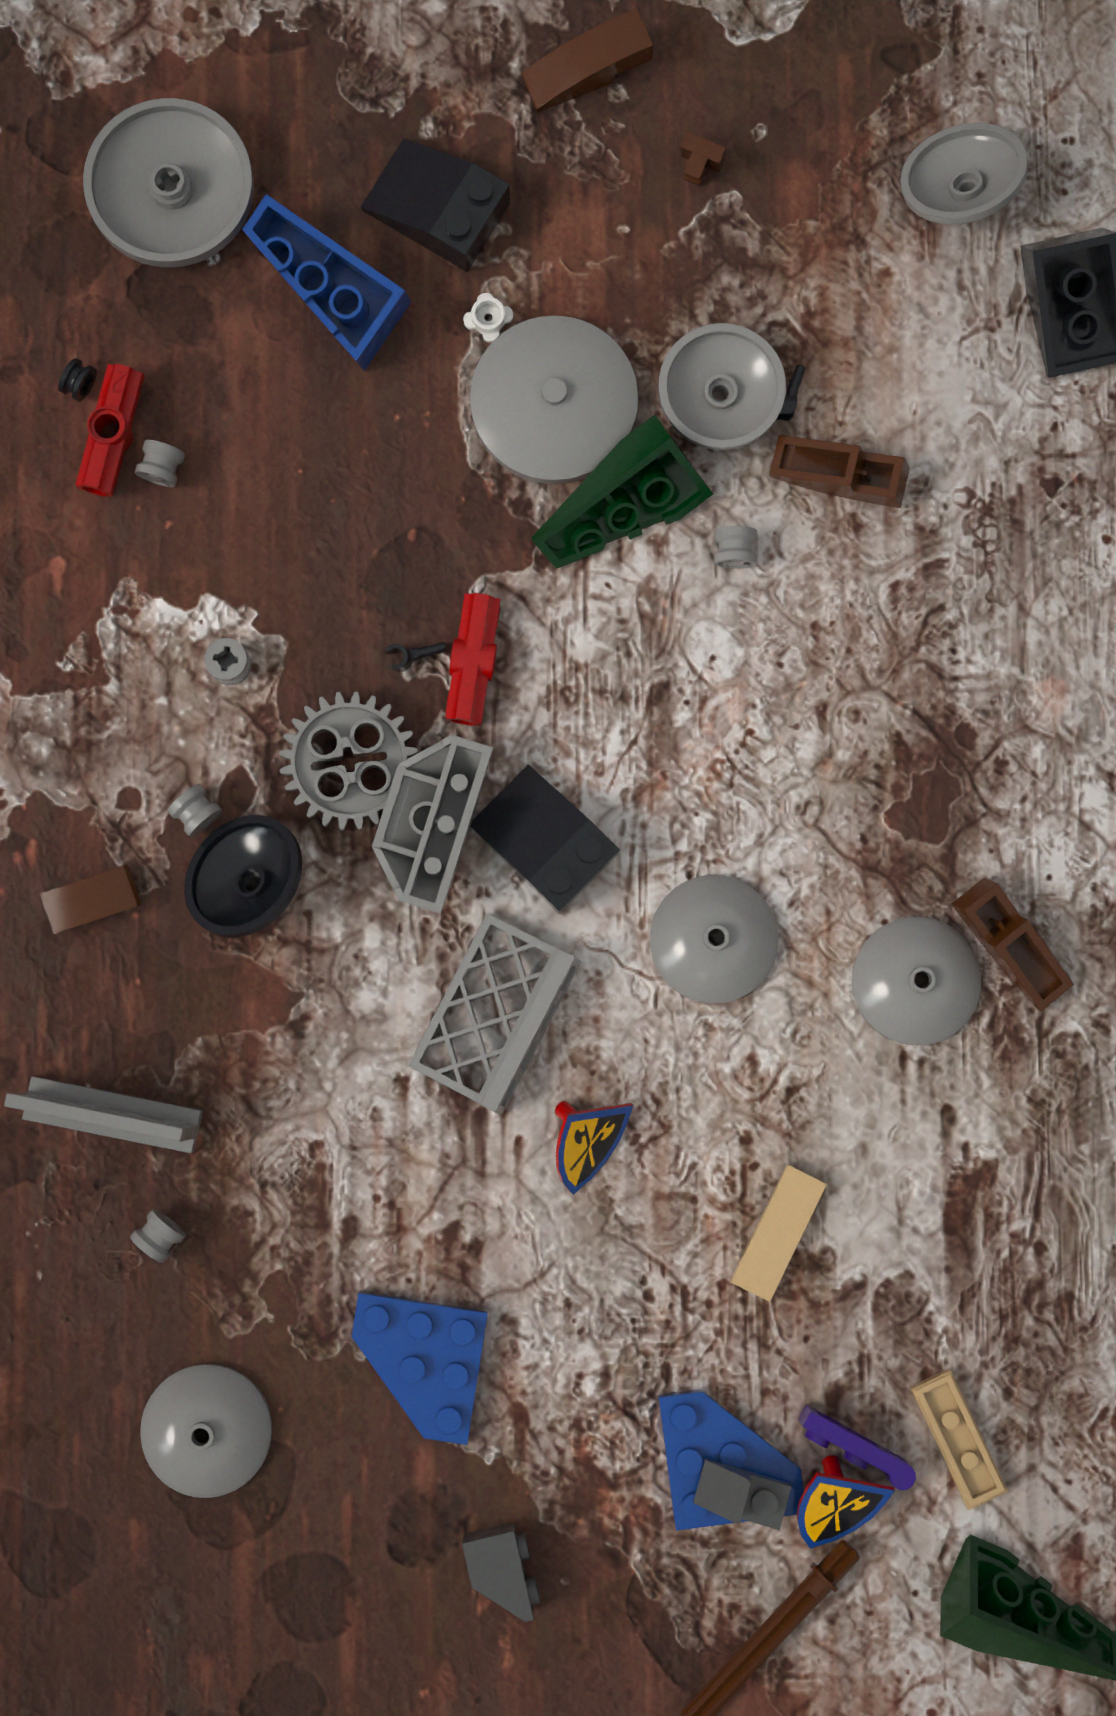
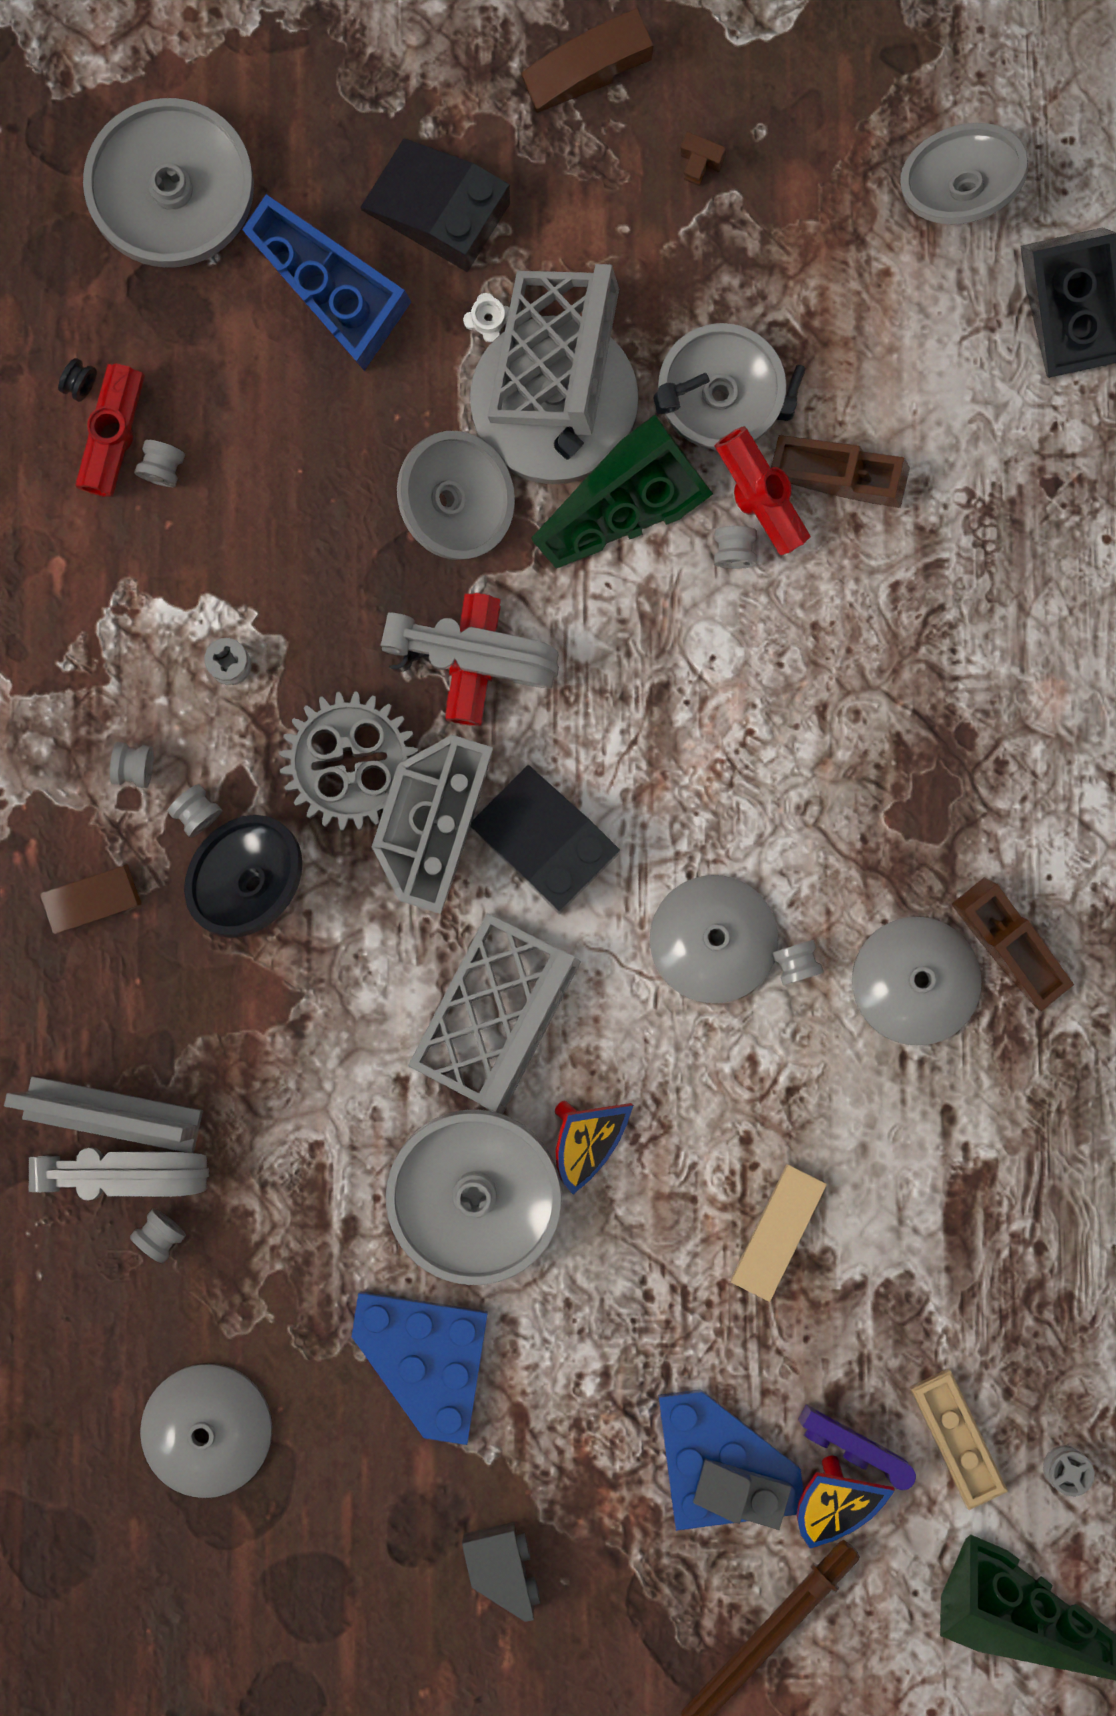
(121, 1174): none -> light grey piece
(131, 764): none -> light grey wheel
(473, 1197): none -> light grey dish
(474, 650): none -> light grey piece
(475, 489): none -> light grey dish
(567, 443): none -> black hand
(590, 347): none -> light grey fence
(666, 397): none -> black hand
(762, 490): none -> red piece
(798, 962): none -> light grey wheel
(1075, 1478): none -> light grey wheel

